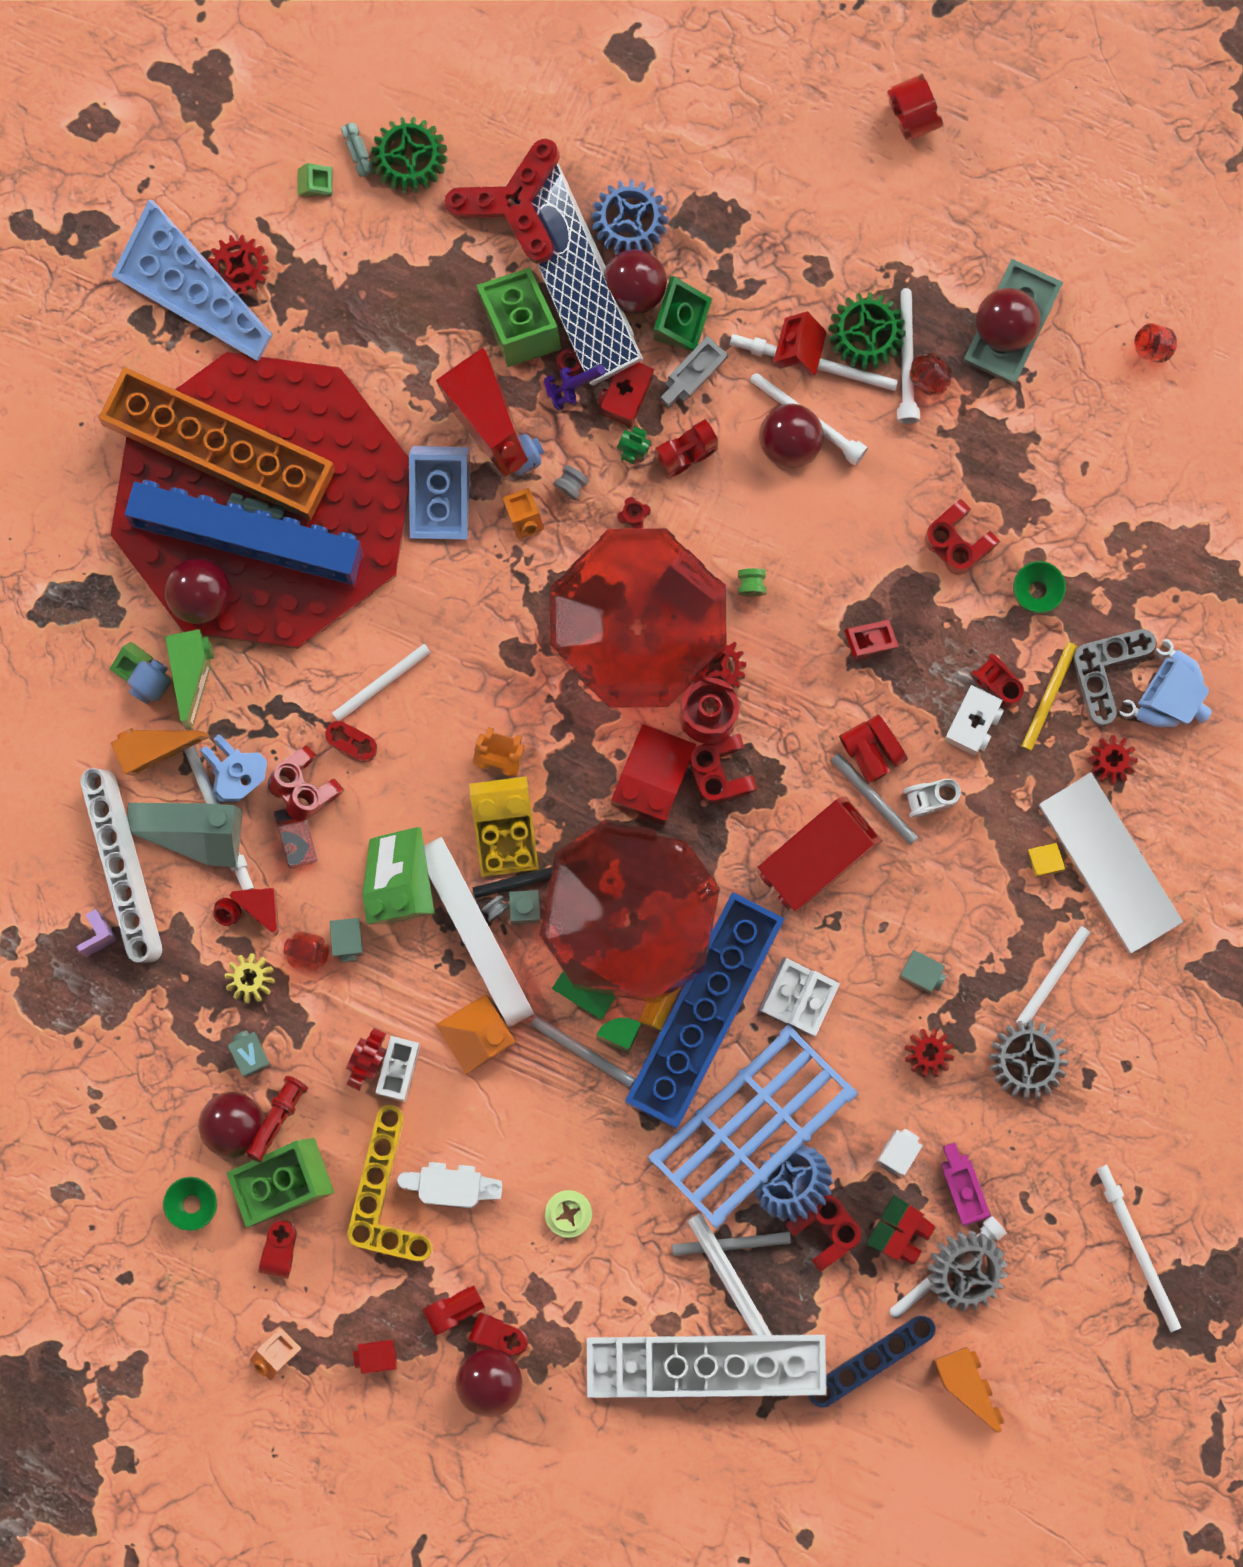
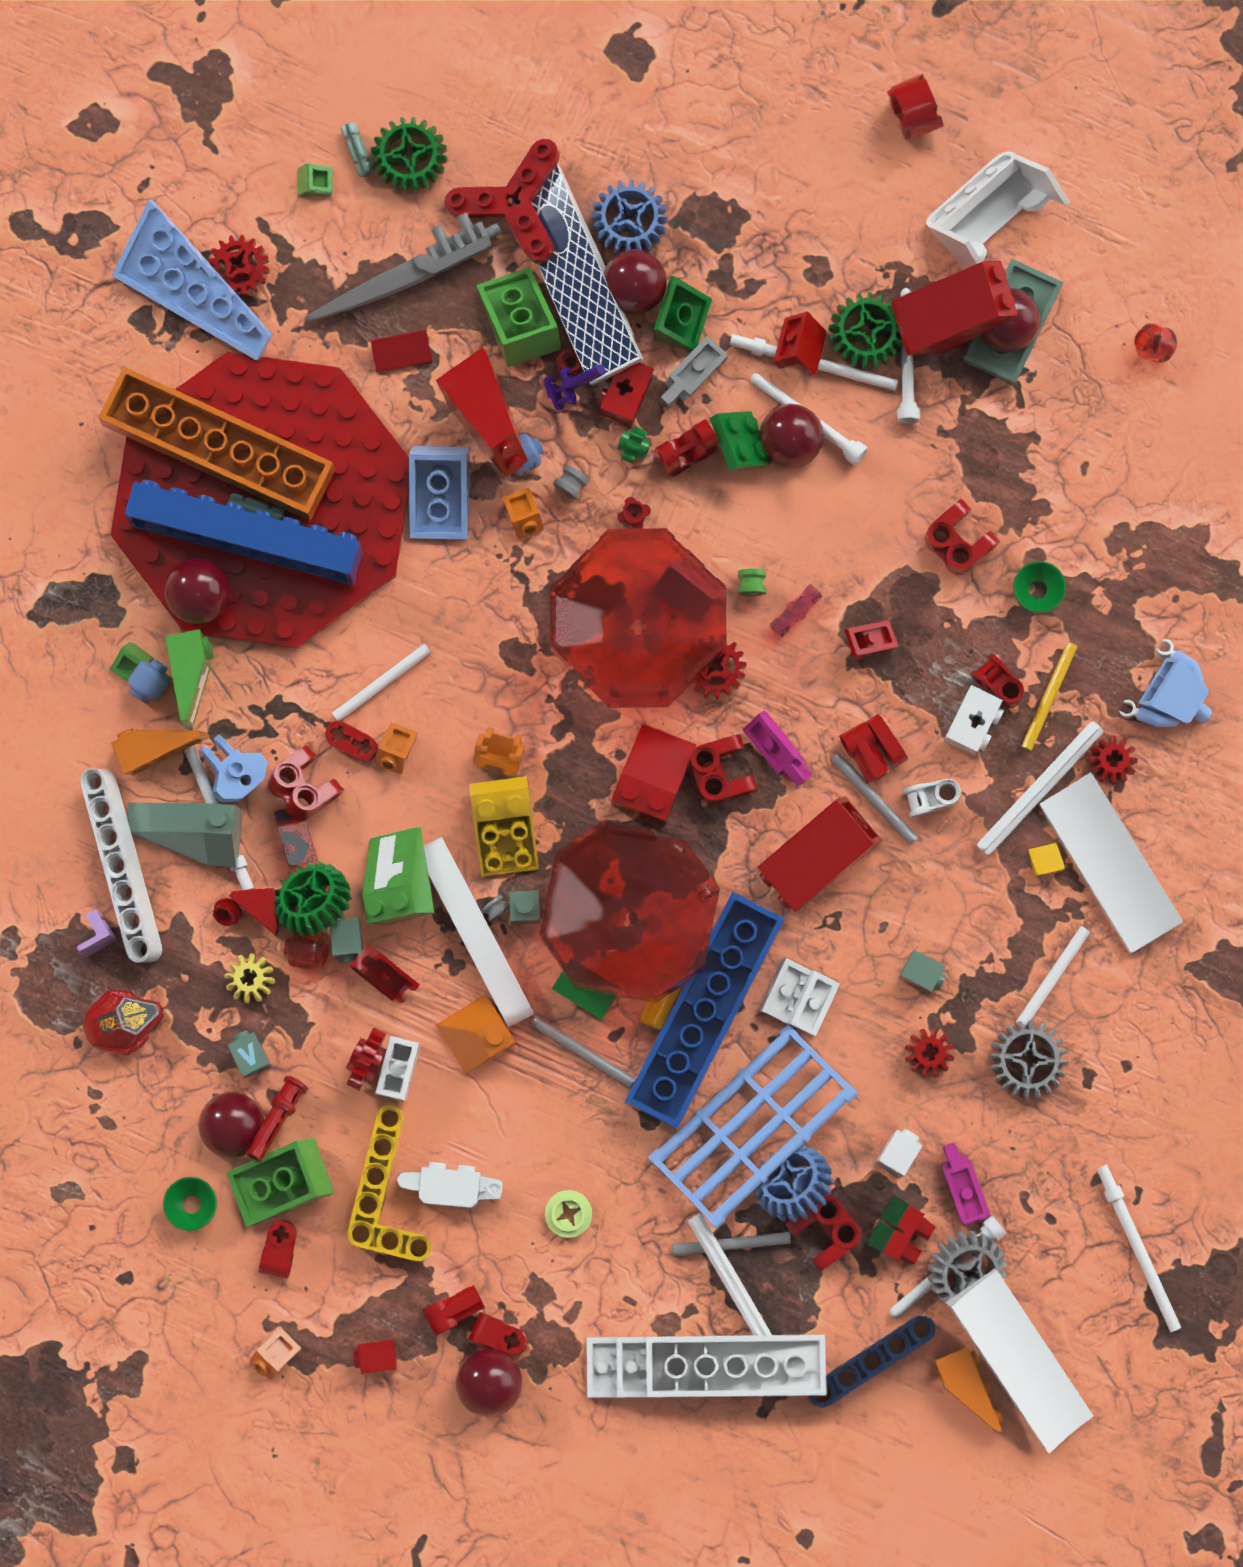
(121, 1022): none -> red helmet
(315, 905): none -> green gear
(383, 974): none -> red hinge
(395, 748): none -> orange bracket
(401, 351): none -> red slope
(441, 257): none -> light grey piece
(512, 883): black bar -> none
(619, 1033): green brick -> none
(709, 727): red brick -> none
(740, 440): none -> green plate
(777, 748): none -> dark pink hinge
(795, 610): none -> clear pink pin
(930, 374): clear red head -> none
(954, 309): none -> red slope
(990, 202): none -> white windscreen
(1020, 1360): none -> white arch
(1040, 788): none -> white axle
(1101, 660): light grey beam -> none

